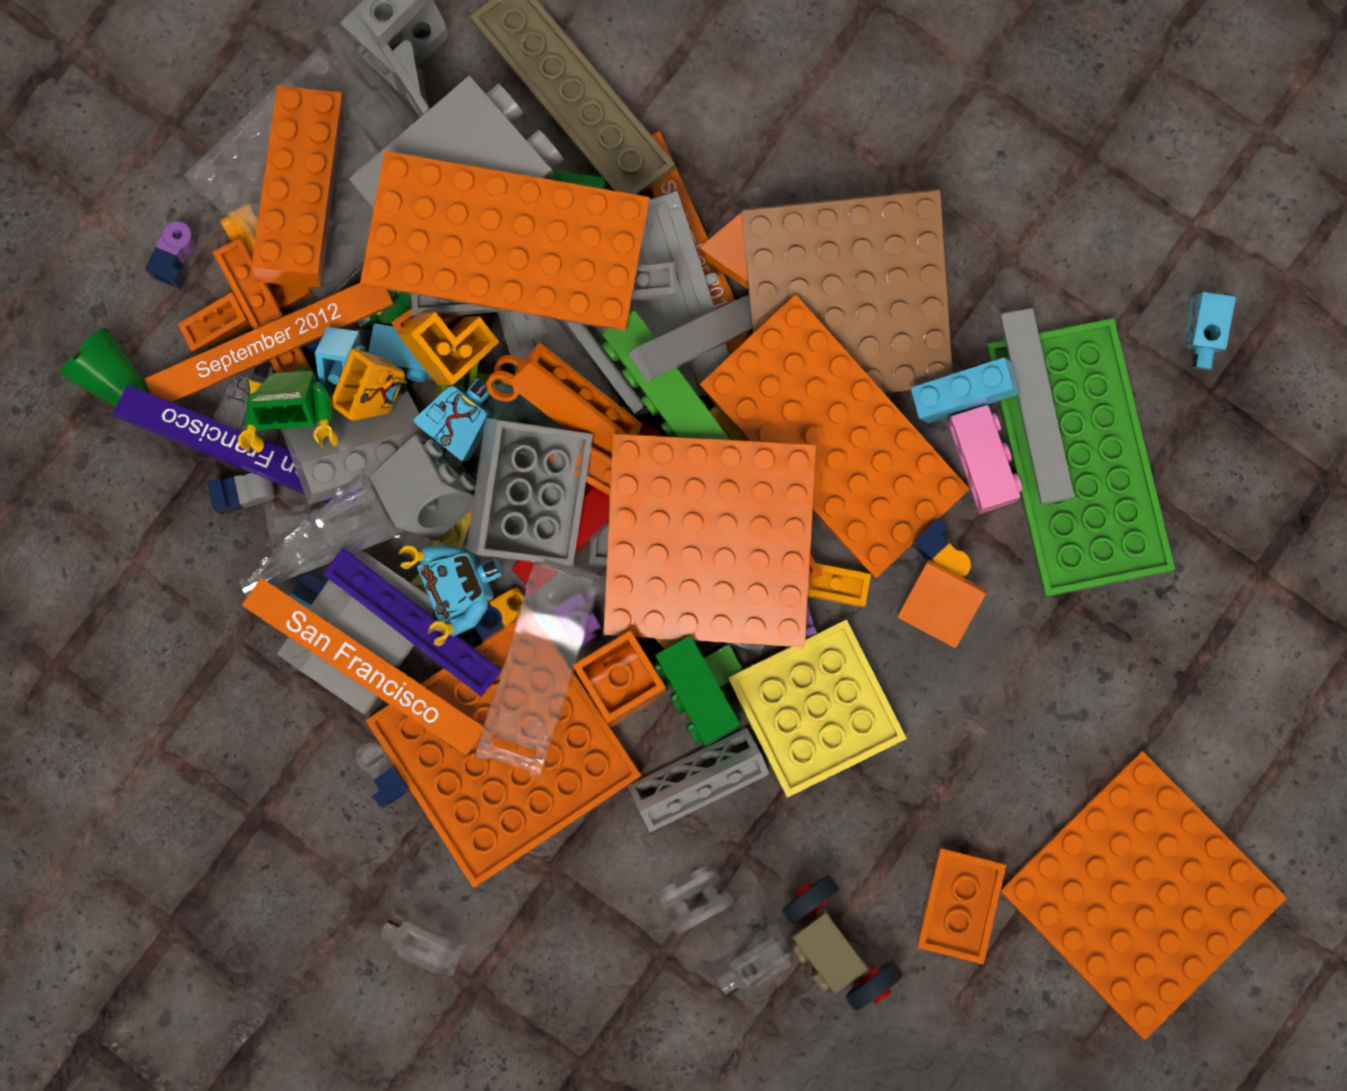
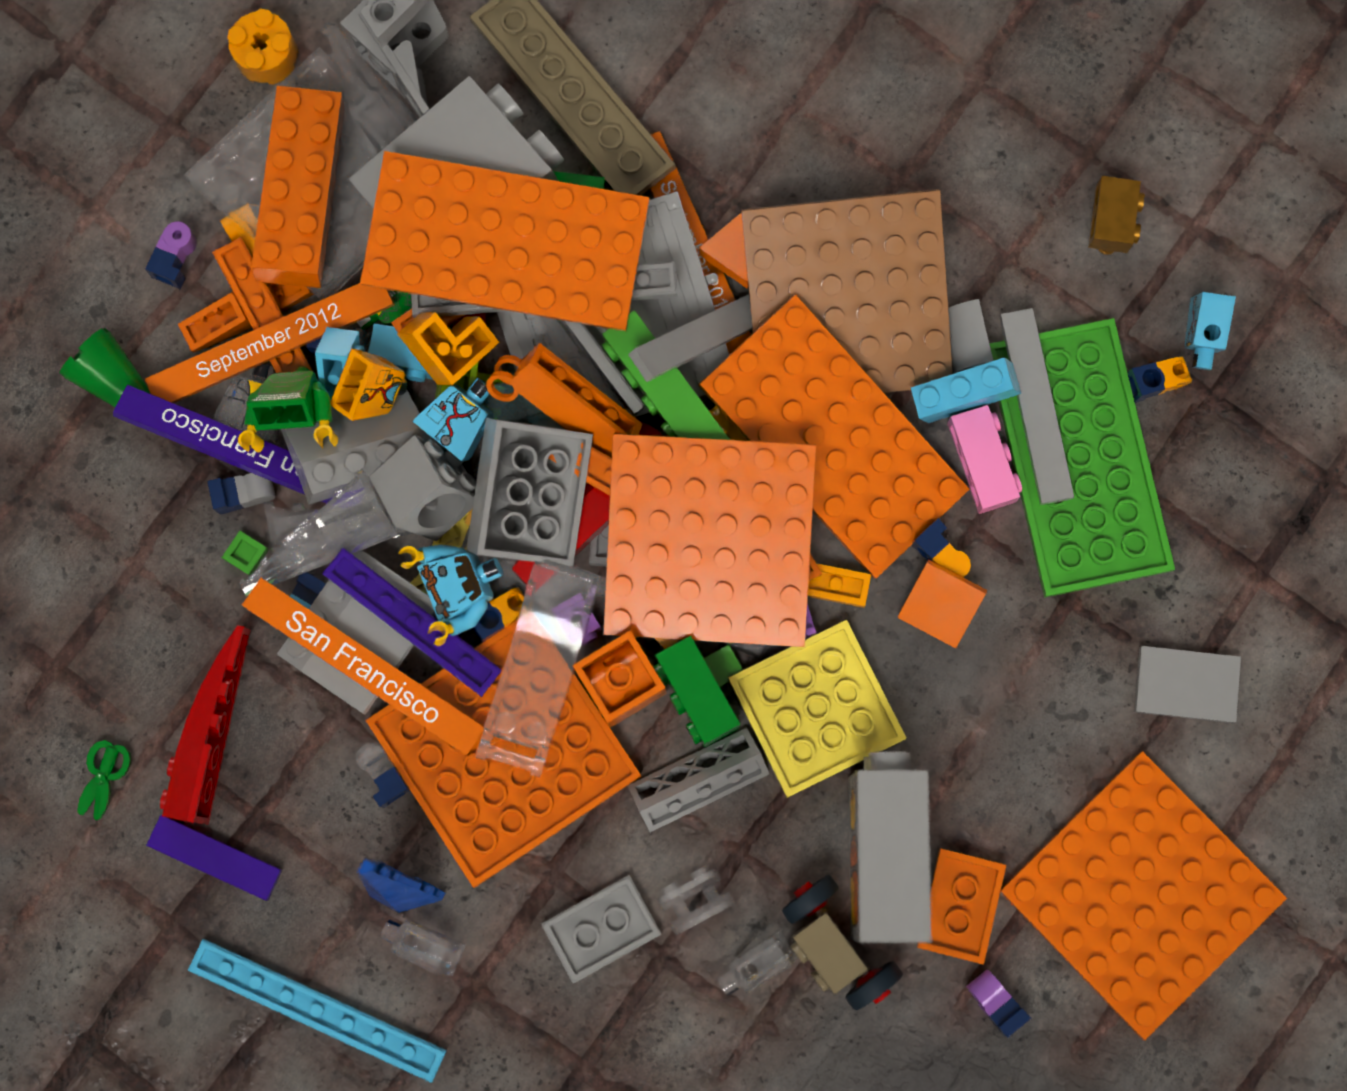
(99, 787): none -> green piece
(204, 737): none -> red wedge
(214, 857): none -> dark purple tile
(245, 553): none -> bright green tile
(258, 31): none -> light orange brick
(317, 1010): none -> medium azure tile
(395, 888): none -> blue wedge
(601, 929): none -> light grey tile
(889, 851): none -> light grey brick
(968, 336): none -> light grey brick
(998, 1003): none -> leg
(1115, 215): none -> pearl gold brick
(1158, 378): none -> leg
(1187, 684): none -> light grey tile

